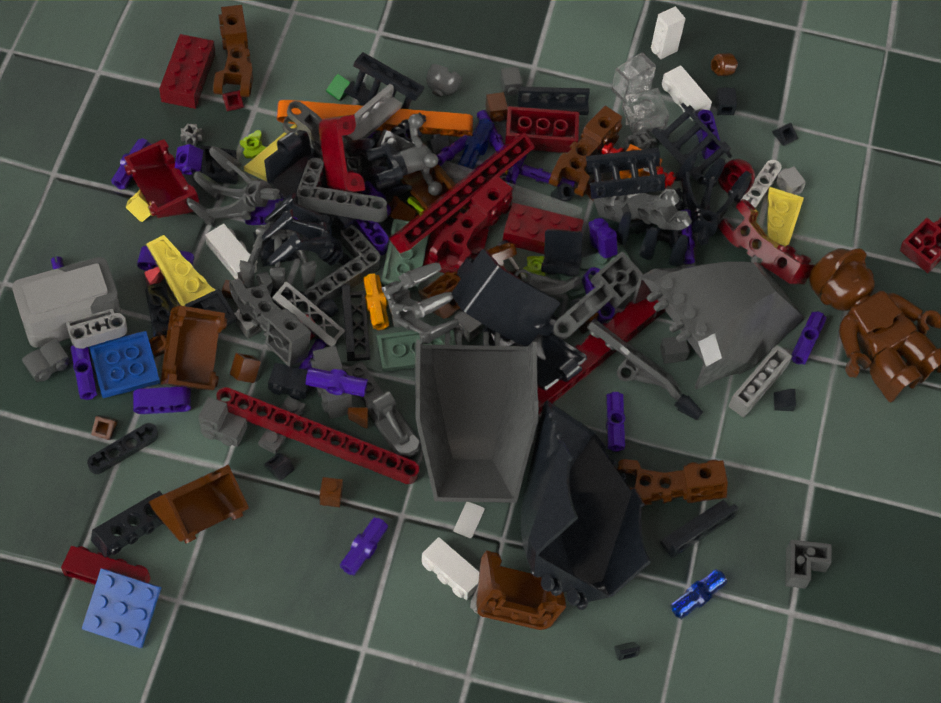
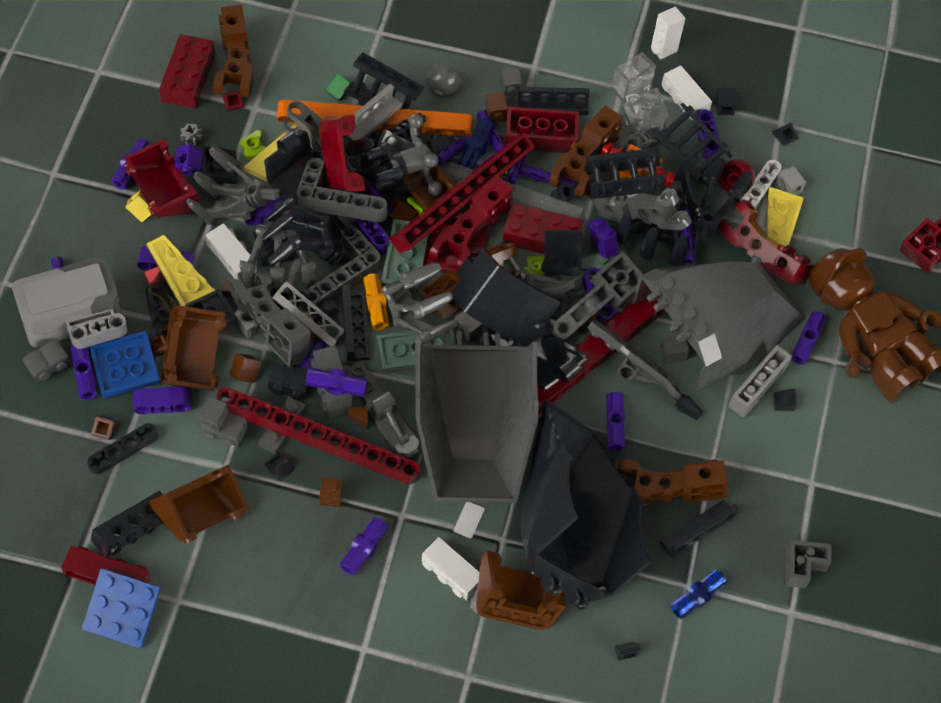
(724, 64): reddish brown head -> none

